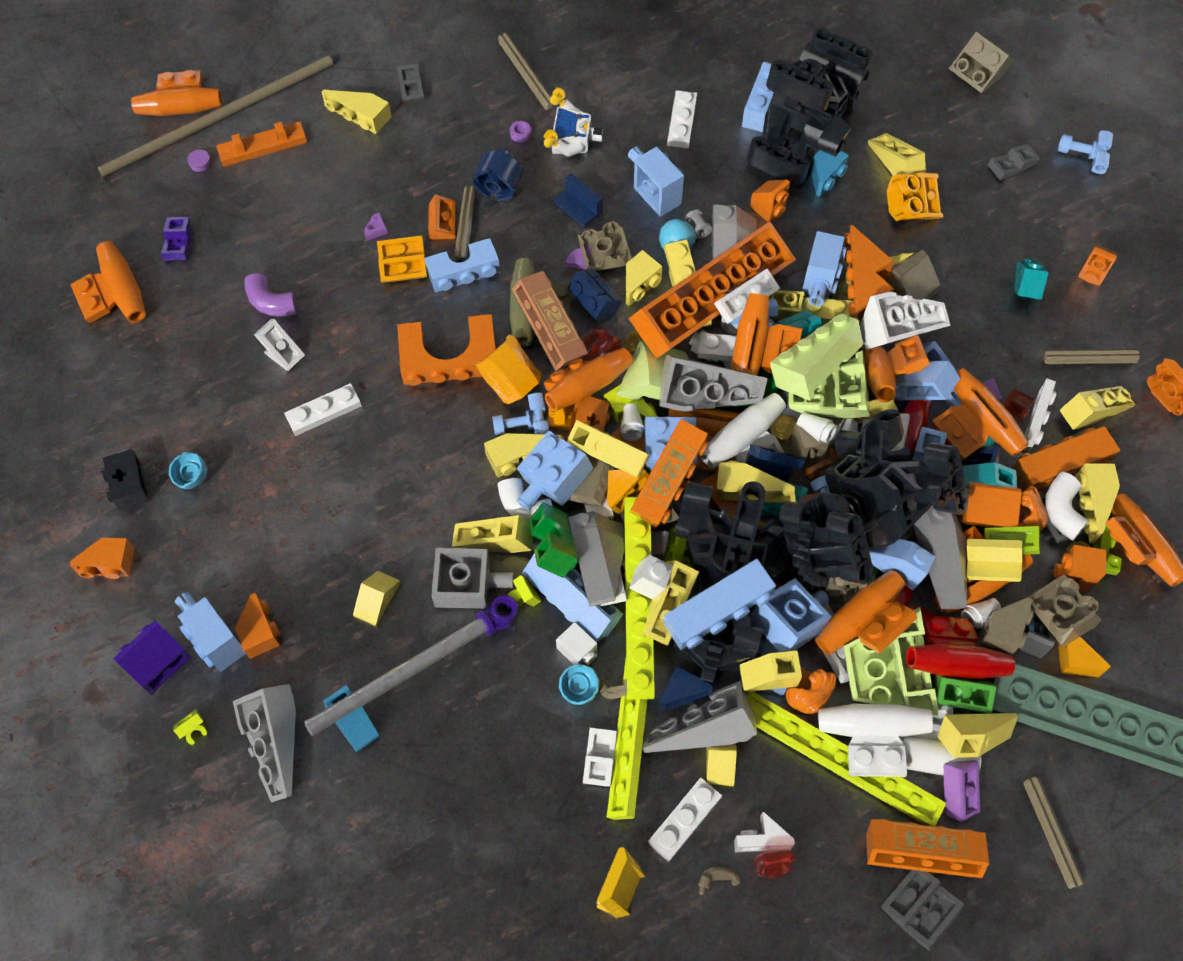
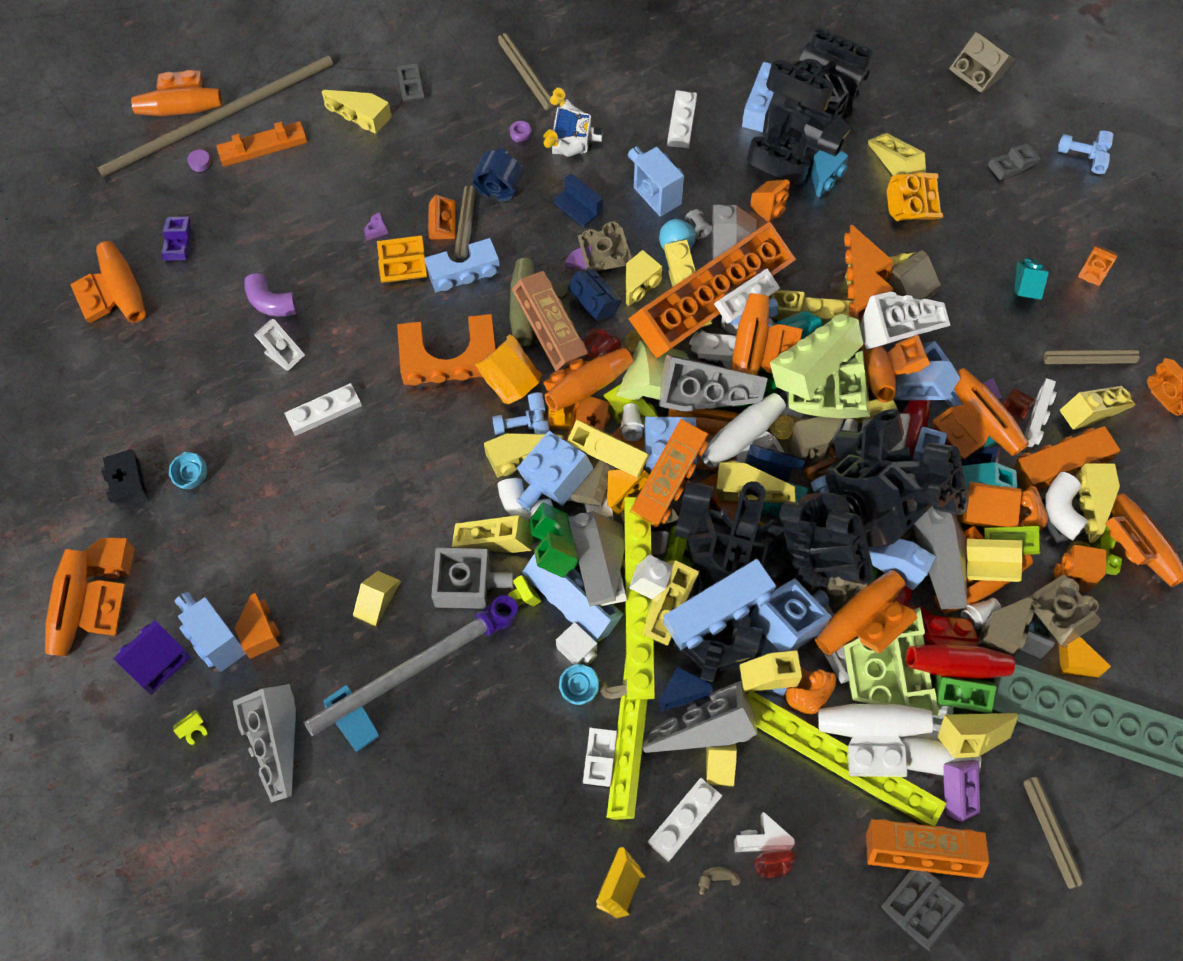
(77, 603): none -> orange plate
(818, 427): white cone -> none
(824, 267): light blue brick -> none

